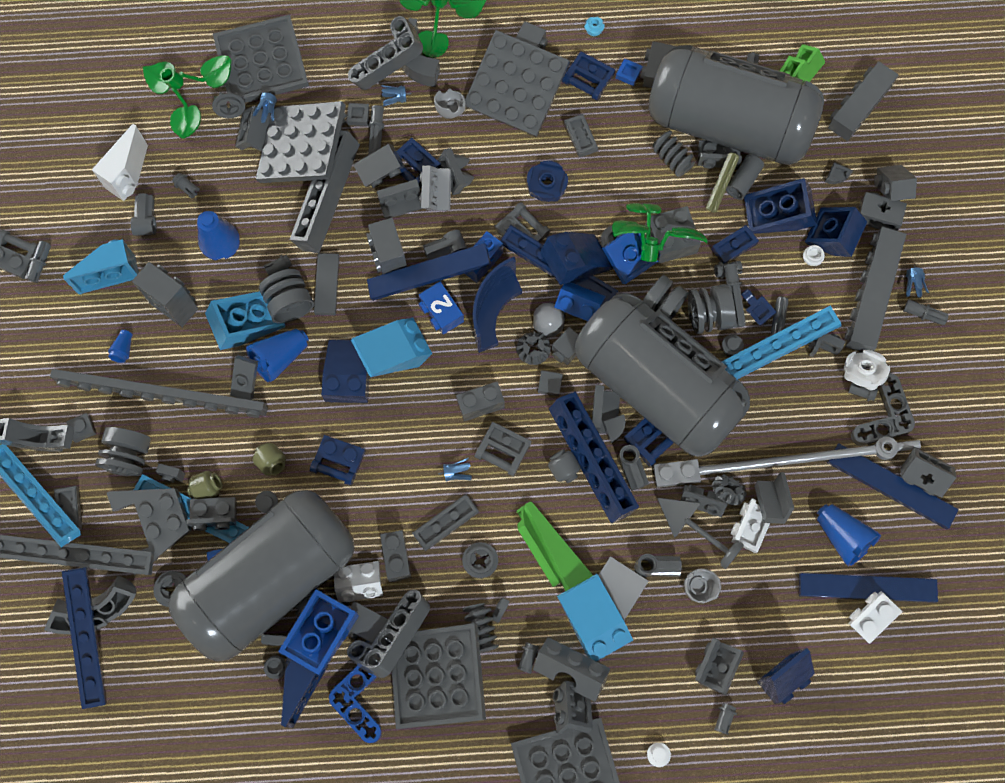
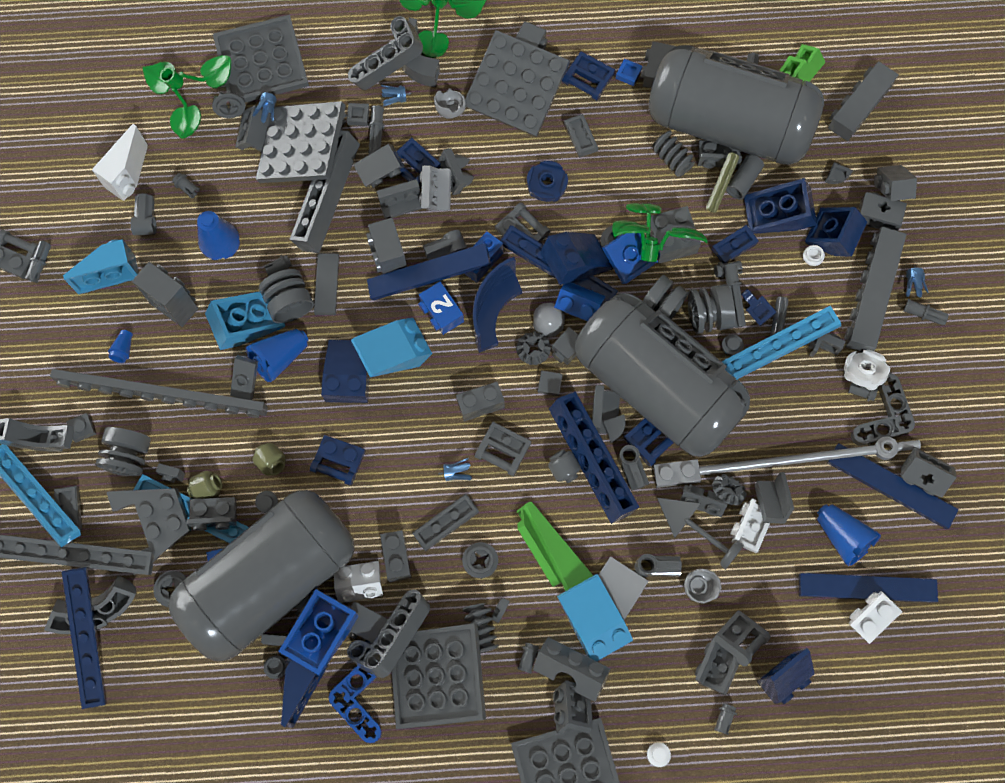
(594, 30): medium azure plate -> none
(736, 631): none -> dark grey plate

